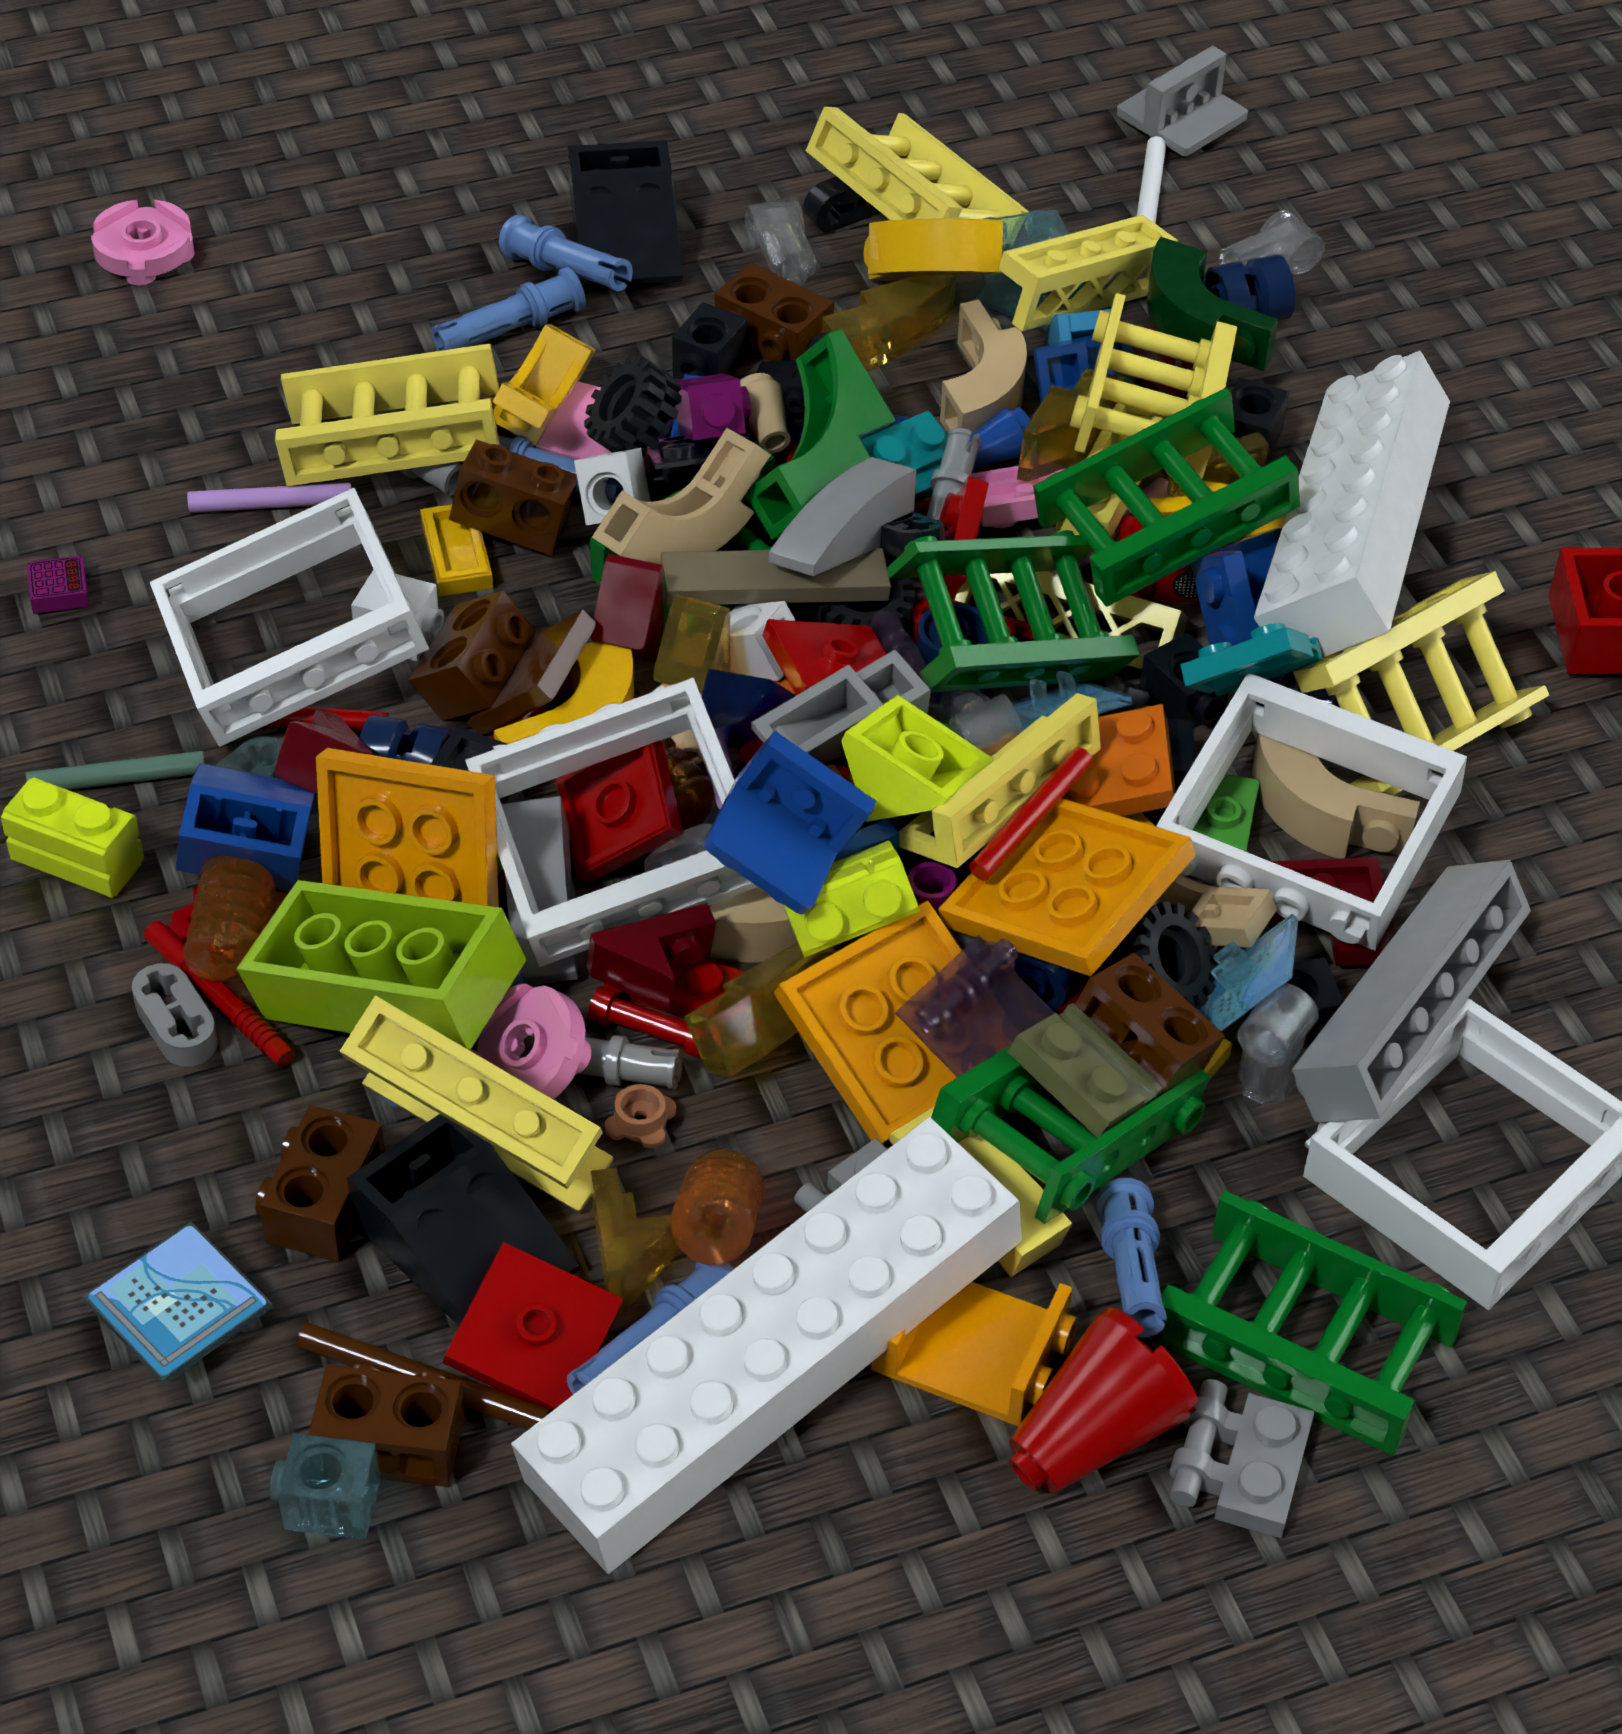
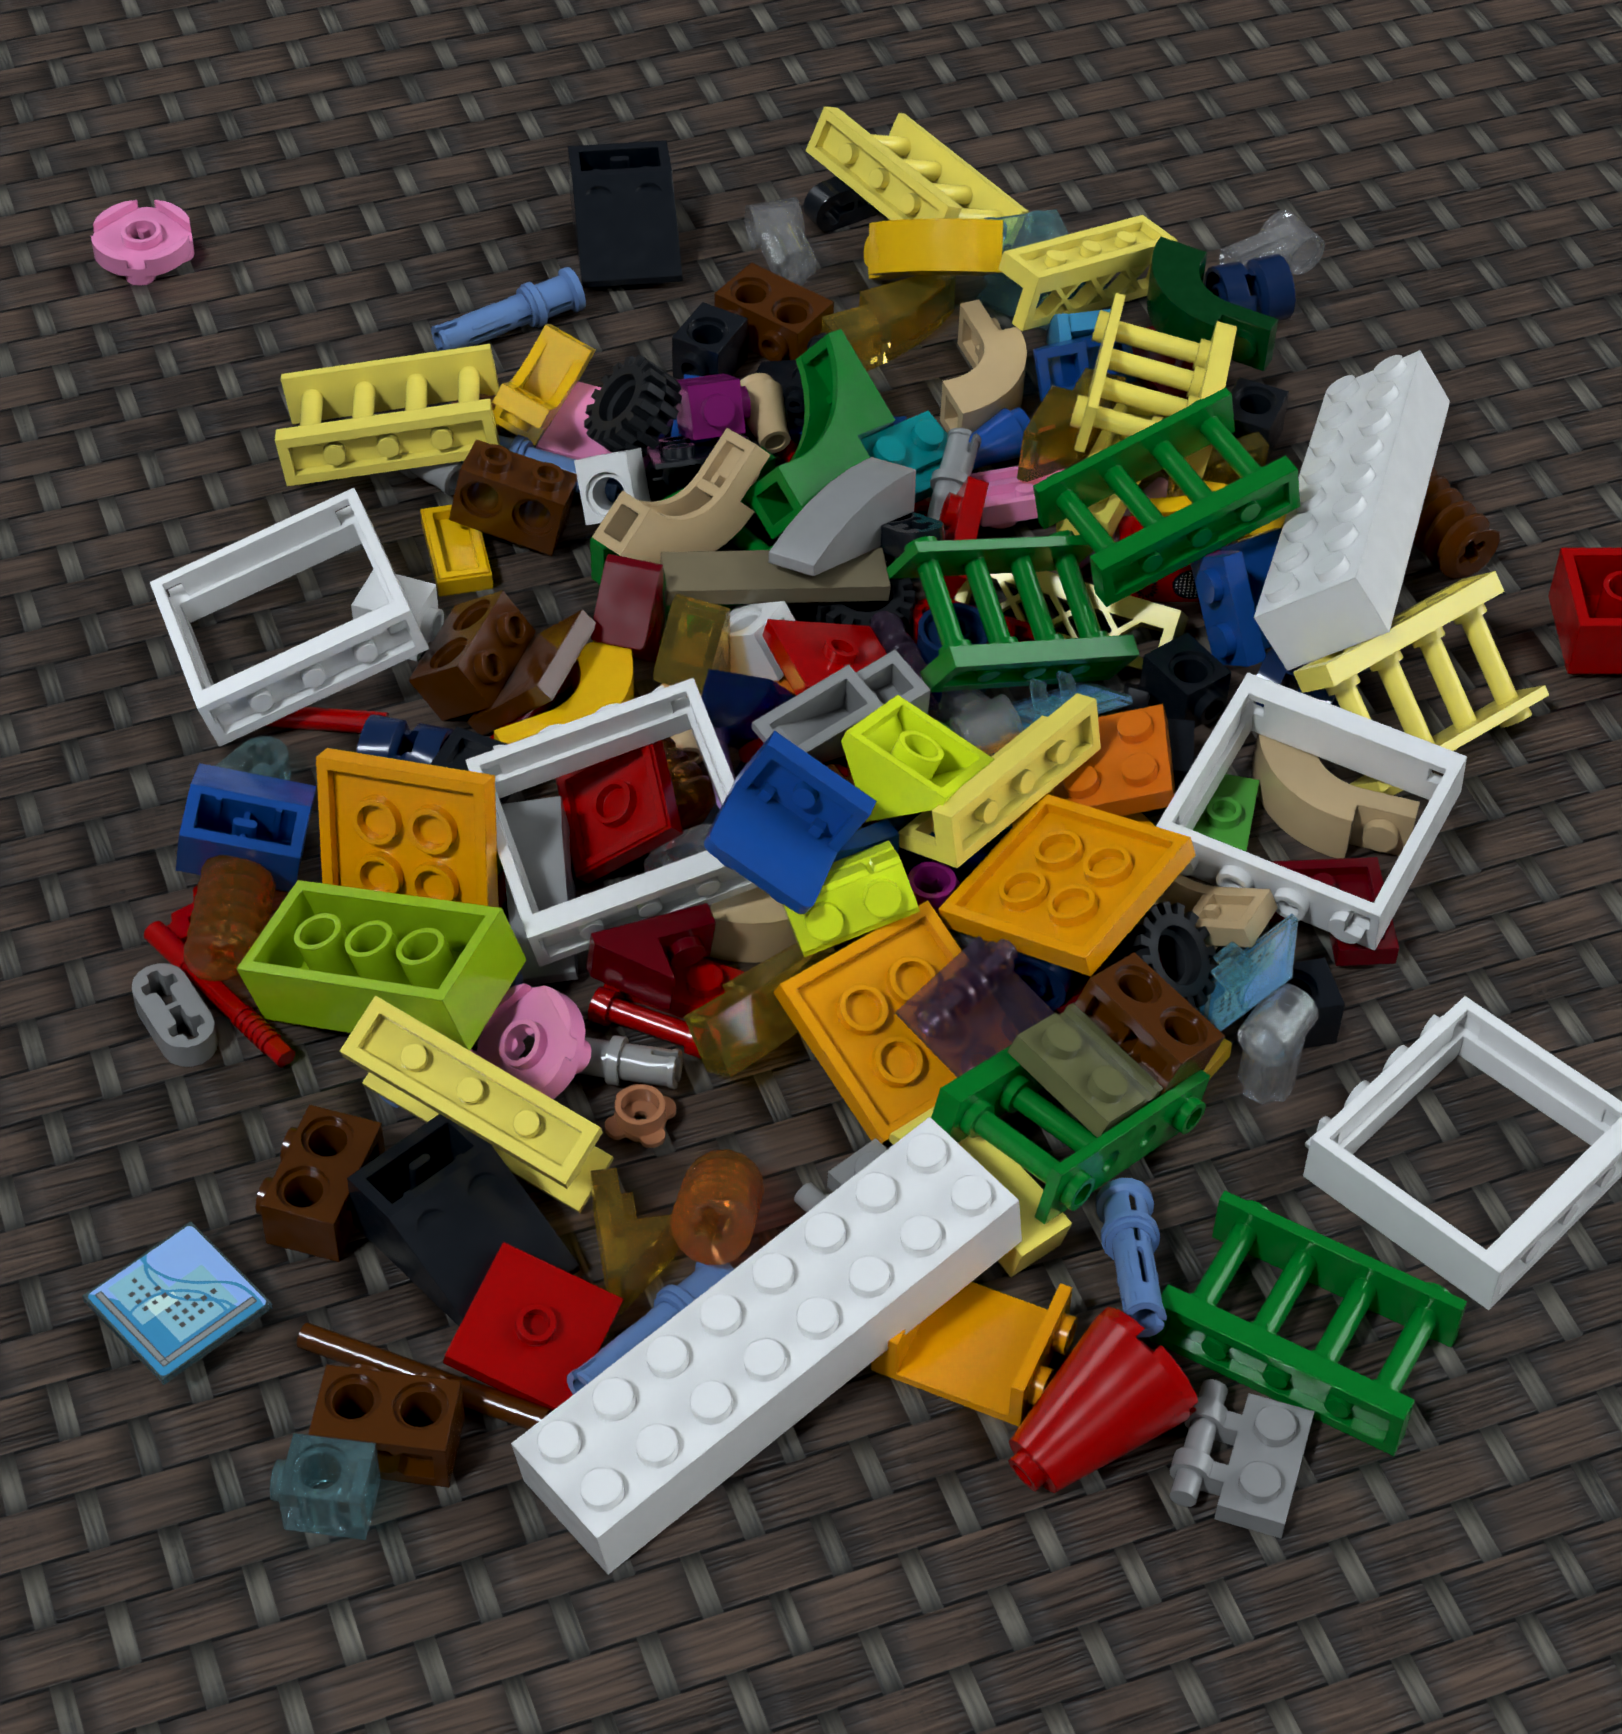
(57, 584): magenta tile -> none
(72, 837): neon yellow brick -> none
(121, 771): sand green bar -> none
(263, 497): lavender bar -> none
(305, 741): dark red slope -> none
(549, 249): medium blue pin -> none
(1030, 814): red bar -> none
(1151, 178): white bar -> none
(1186, 104): light grey bracket -> none
(1267, 655): teal plate -> none
(1411, 992): light grey brick -> none
(1453, 531): none -> reddish brown piece

